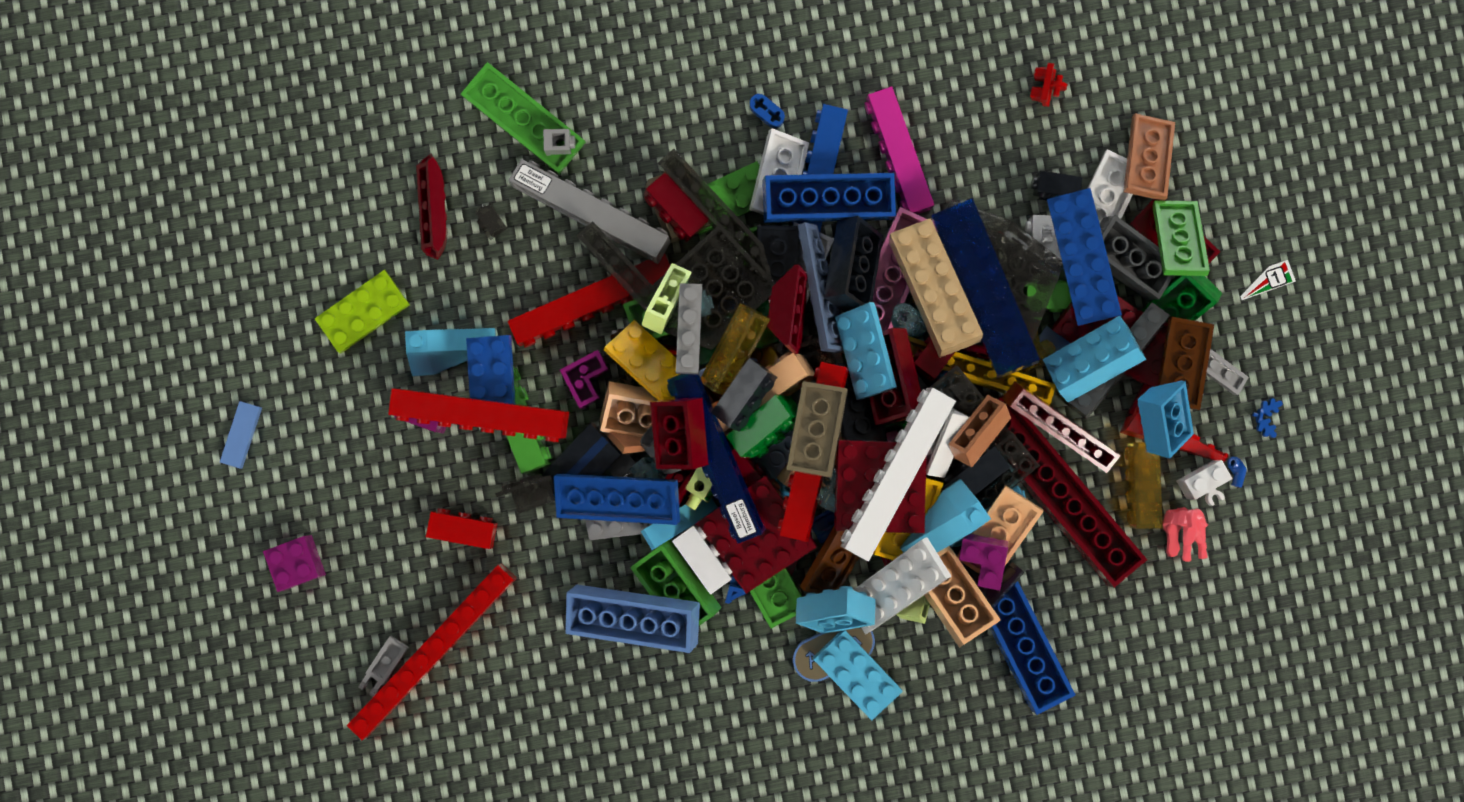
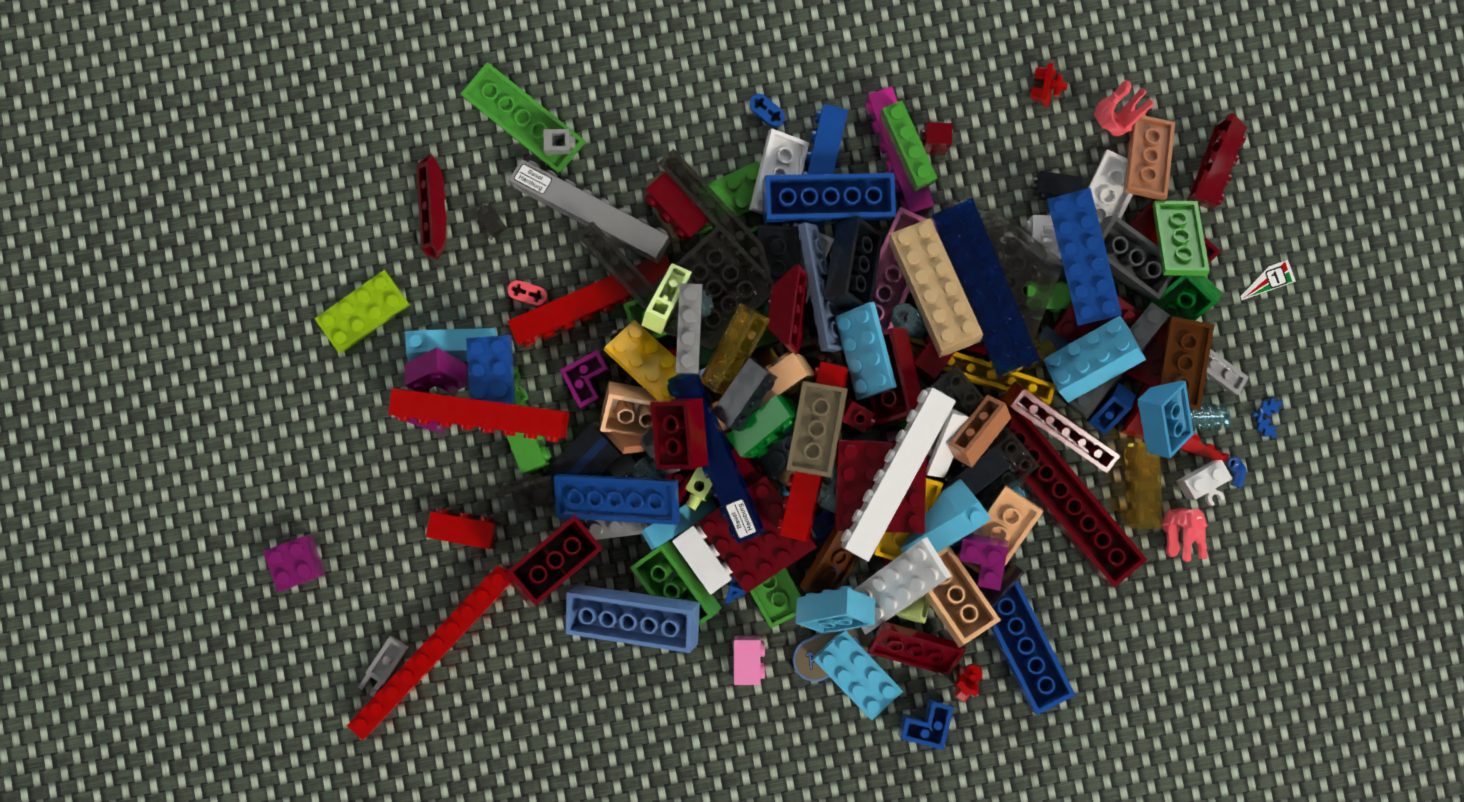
(240, 435): medium blue tile -> none
(436, 369): none -> magenta brick
(530, 289): none -> coral beam
(552, 561): none -> dark red brick
(747, 662): none -> bright pink brick
(854, 409): none -> dark red brick
(908, 146): none -> bright green brick
(915, 648): none -> dark red plate
(932, 729): none -> blue brick
(936, 137): none -> dark red brick
(967, 681): none -> red hips
(1112, 408): none -> blue slope
(1123, 121): none -> coral piece
(1211, 415): none -> clear light blue piece
(1218, 162): none -> dark red wedge

